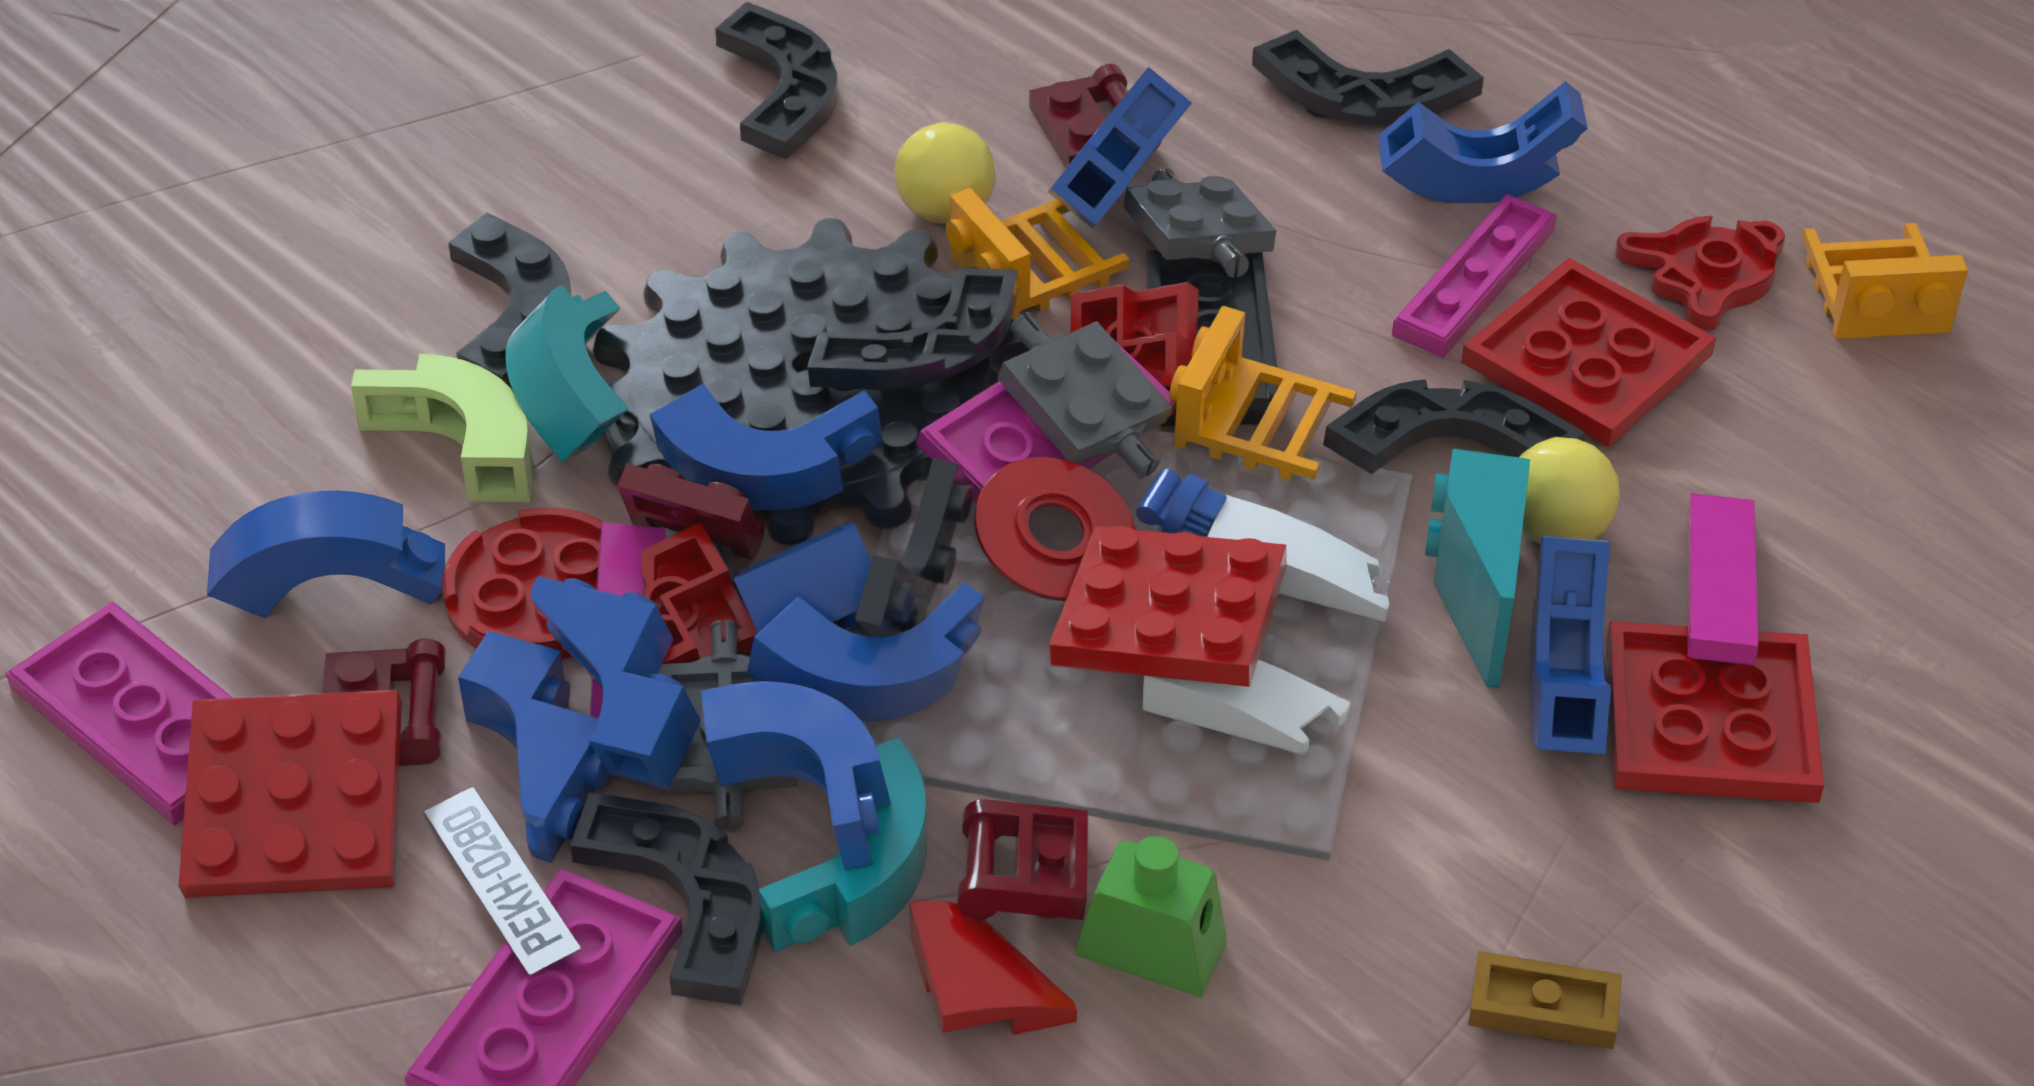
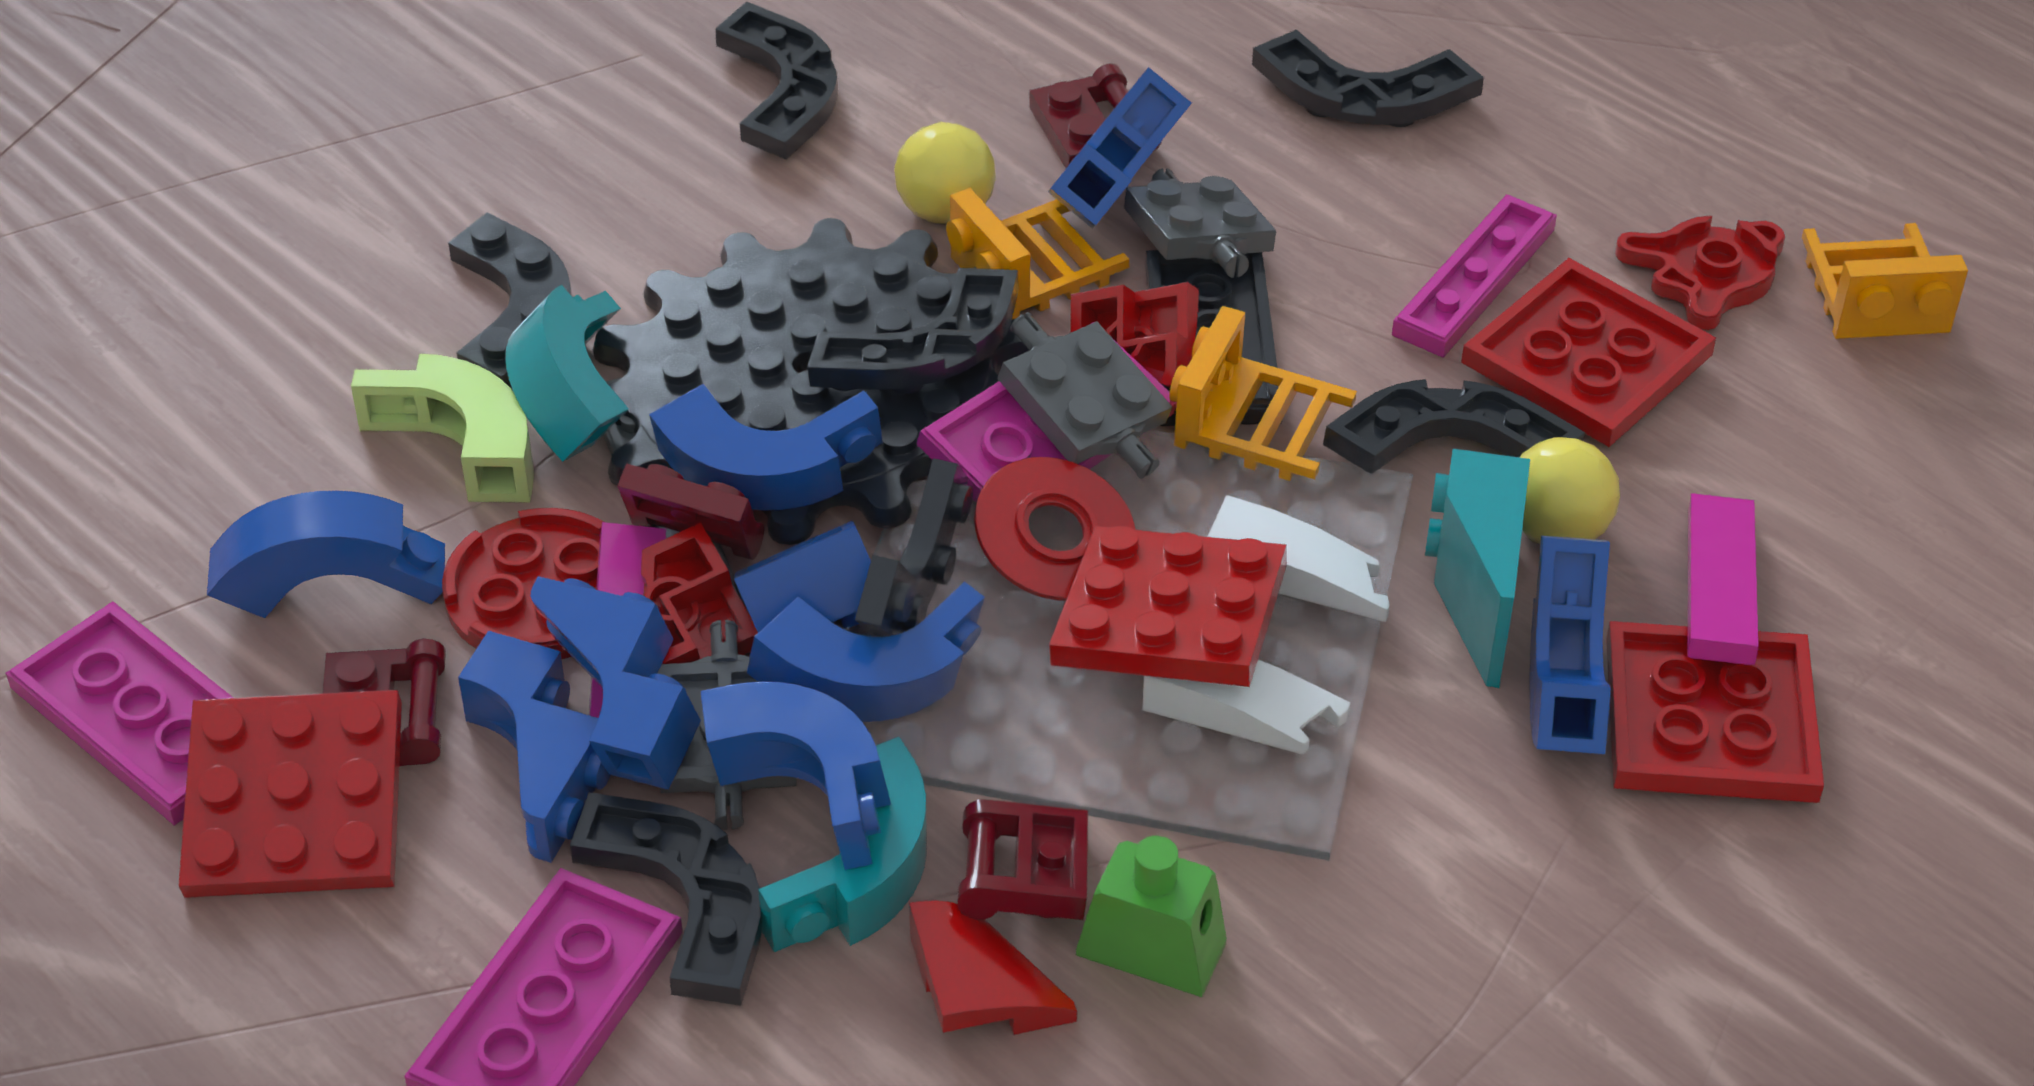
(502, 881): white sticker -> none
(1181, 504): blue piece -> none
(1482, 164): blue arch -> none
(1545, 1000): pearl gold plate -> none

